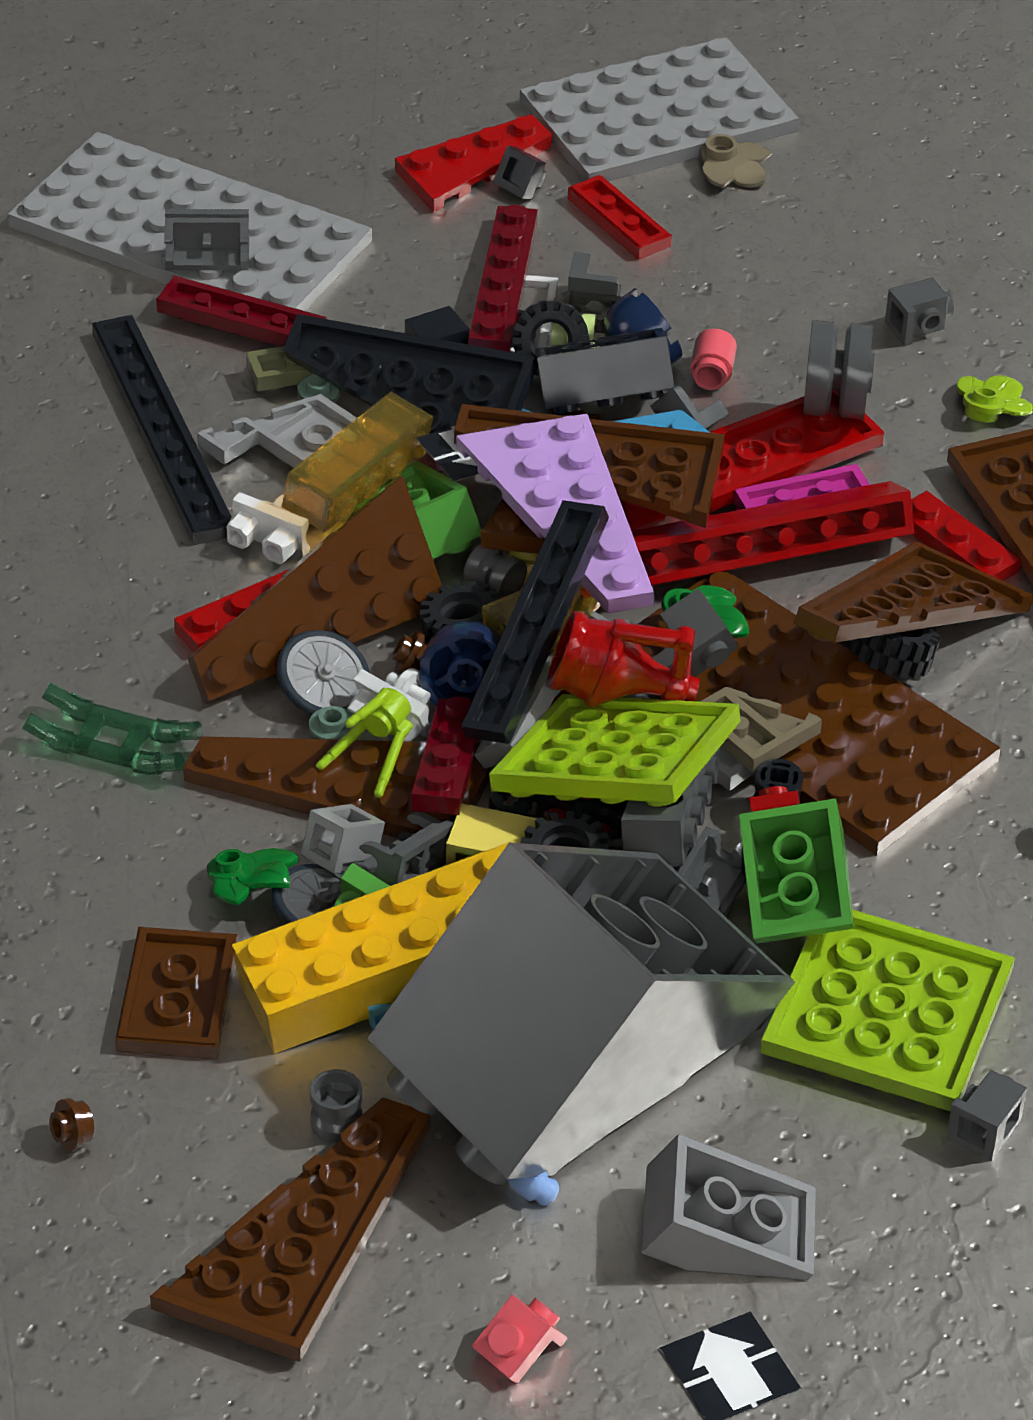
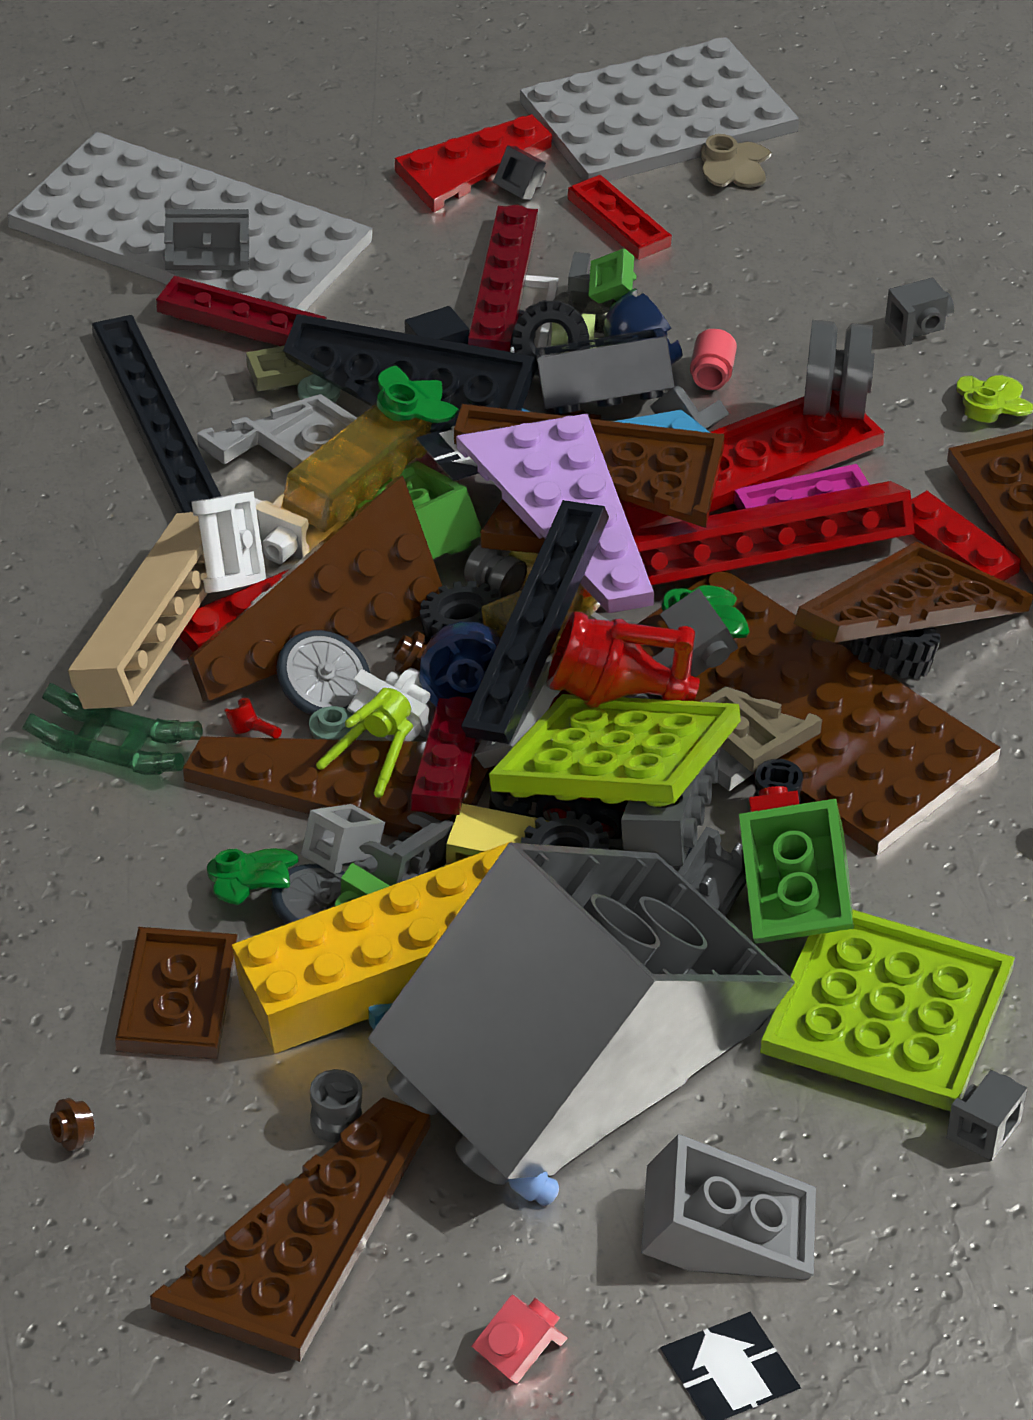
(143, 620): none -> tan brick
(230, 541): none -> white plate
(245, 719): none -> red hand
(407, 399): none -> green plate
(611, 276): none -> bright green tile

